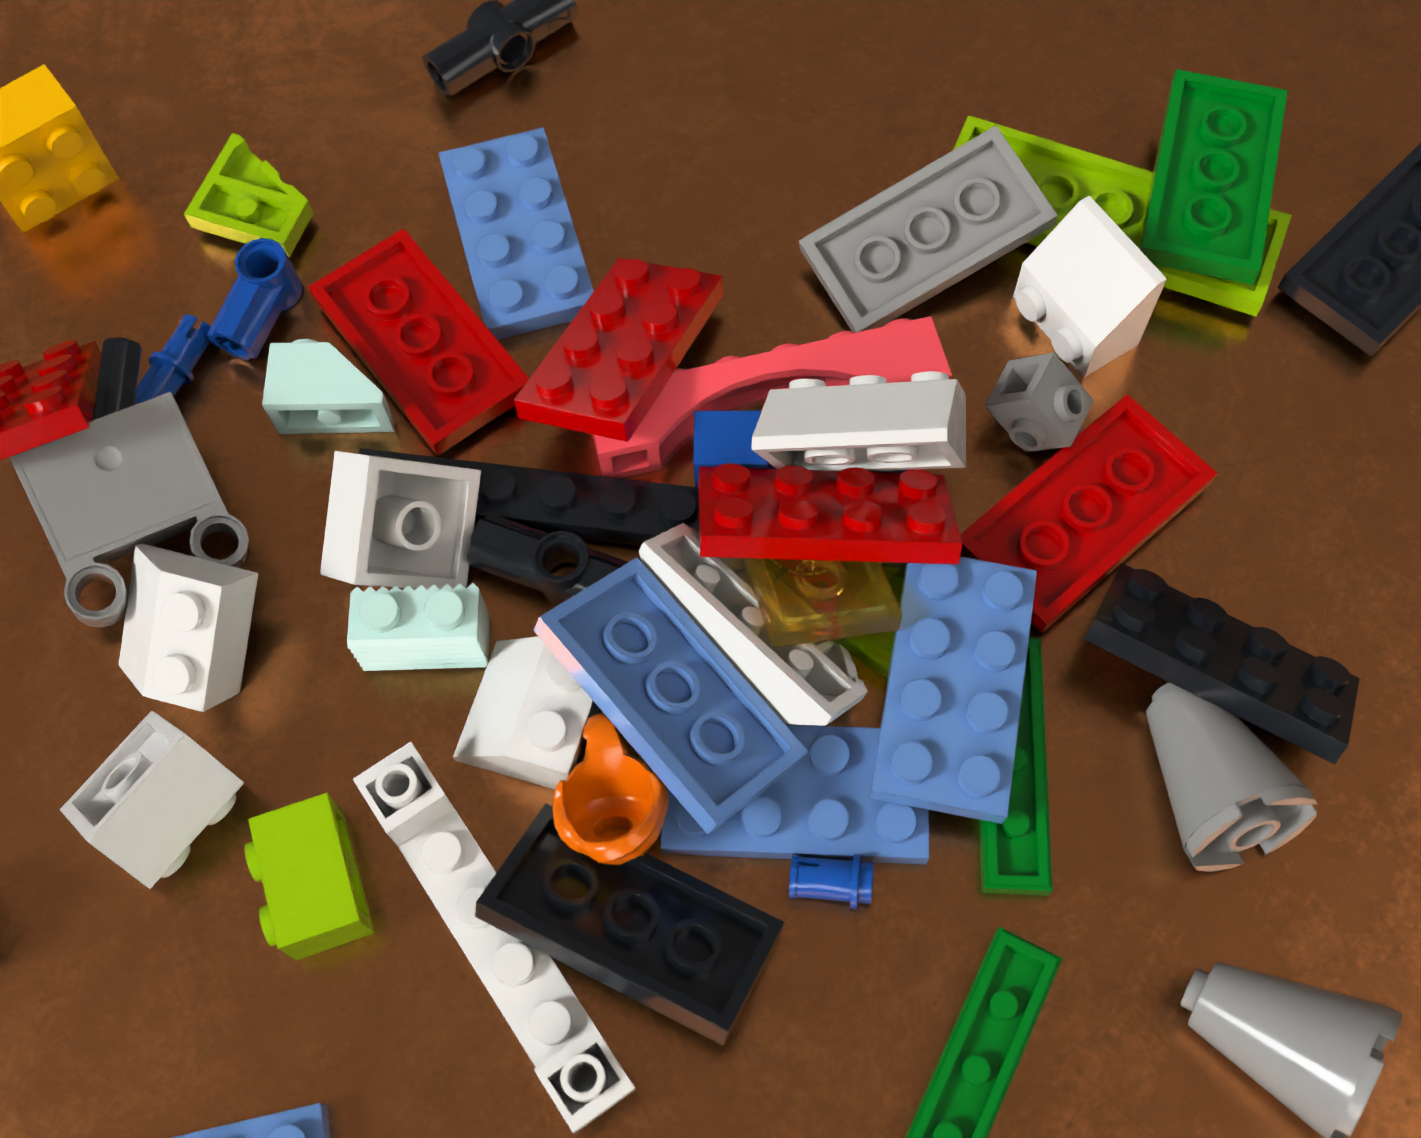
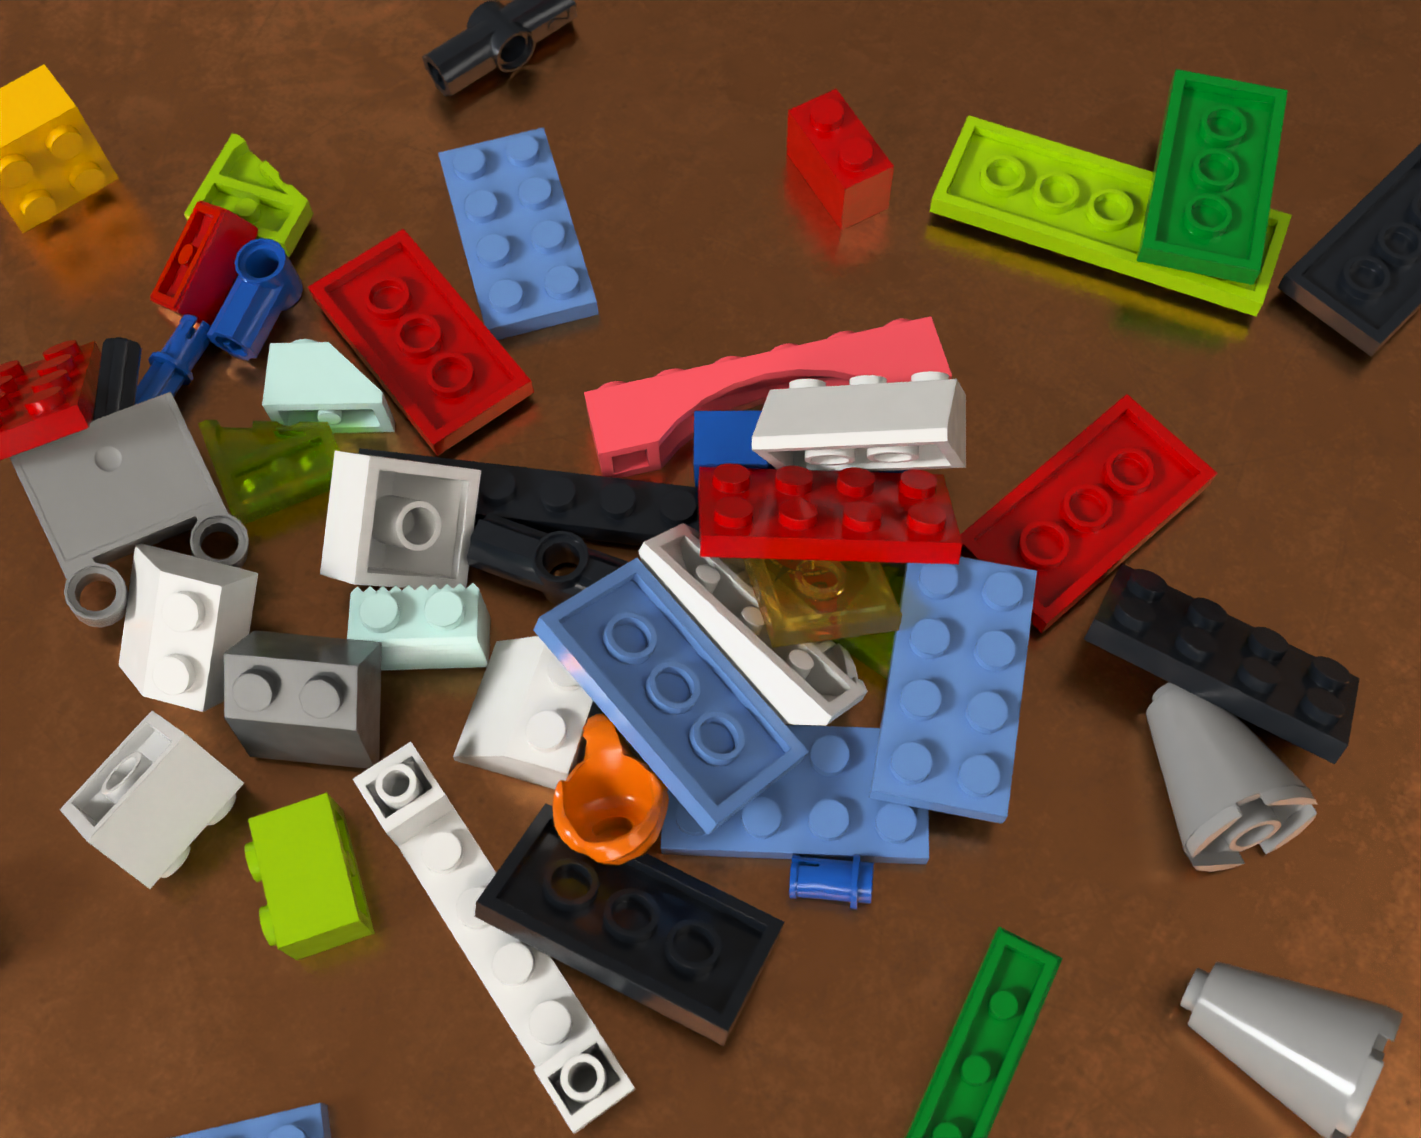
(203, 262): none -> red slope
(270, 464): none -> clear neon green wing
(305, 698): none -> dark grey slope
(620, 349): red plate -> none
(839, 159): none -> red brick
(928, 231): light grey plate -> none
(1018, 852): green tile -> none
(1039, 403): light grey brick -> none
(1089, 289): white slope -> none

